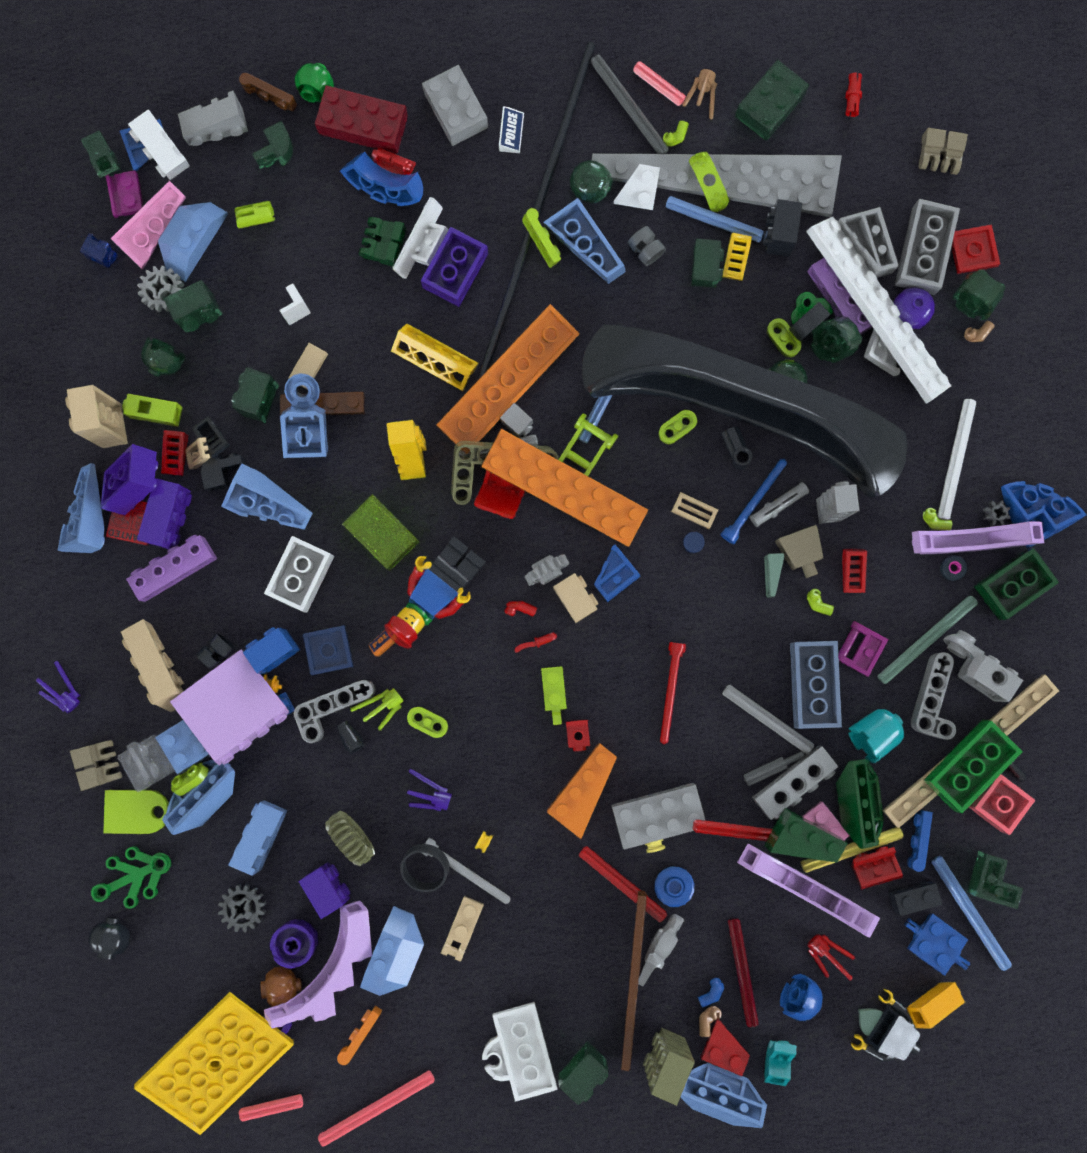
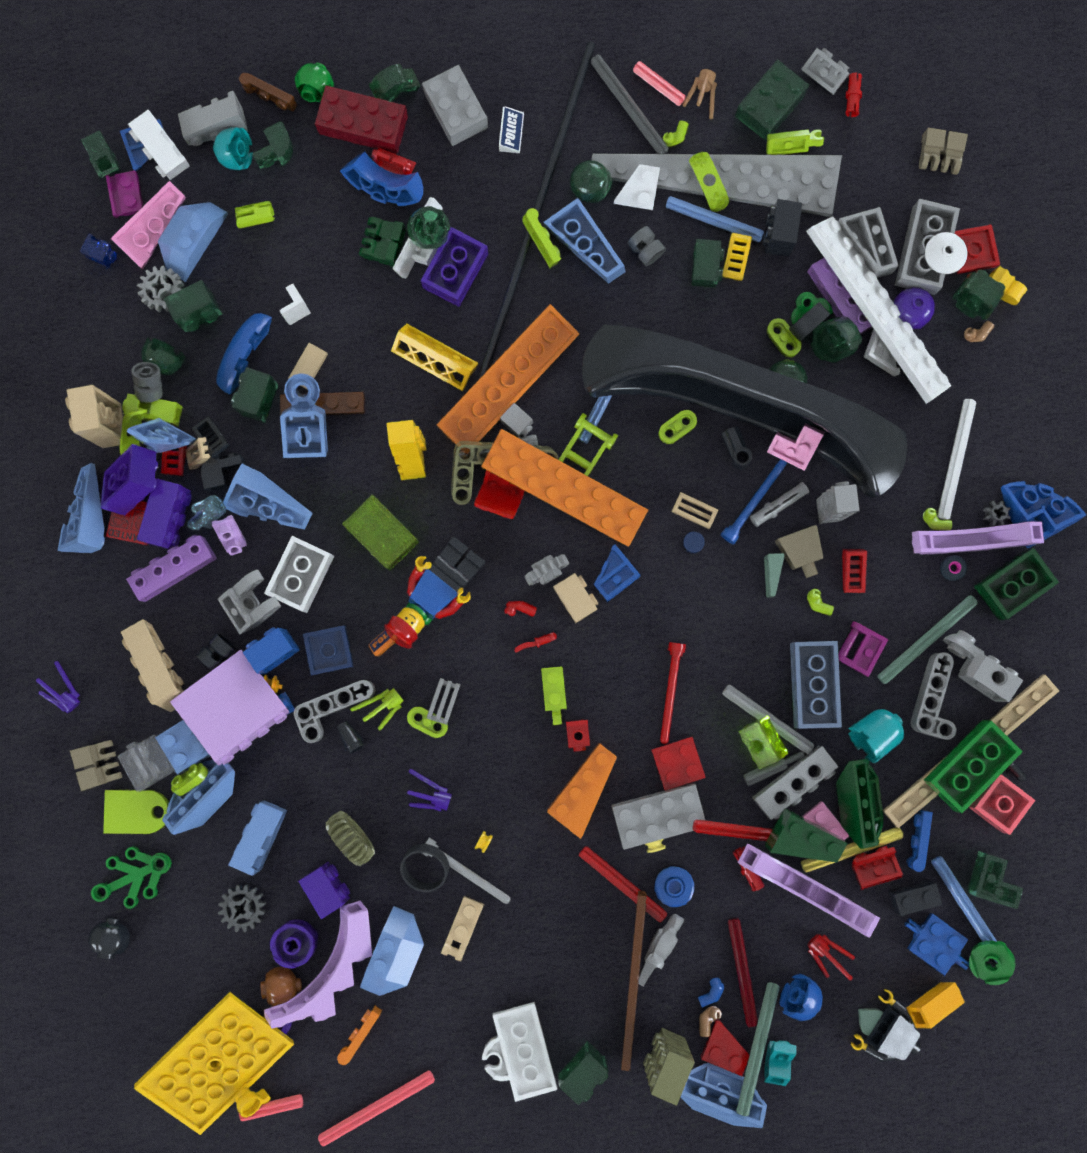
(129, 420): none -> lime piece
(147, 382): none -> dark grey wheel
(160, 435): none -> medium blue wedge
(206, 512): none -> clear light blue rock
(229, 535): none -> lavender hips
(233, 148): none -> teal cylinder
(243, 605): none -> light grey brick
(245, 340): none -> blue brick
(249, 1101): none -> yellow piece
(393, 81): none -> clear green brick
(428, 227): none -> clear green cylinder
(448, 685): none -> light grey tile
(678, 763): none -> red plate
(753, 879): none -> red pin
(757, 1049): none -> sand green axle
(772, 748): none -> clear neon green brick
(793, 142): none -> lime plate
(799, 451): none -> bright pink plate
(825, 70): none -> light grey bracket
(939, 259): none -> white dish
(992, 950): none -> green plate
(1013, 289): none -> yellow leg

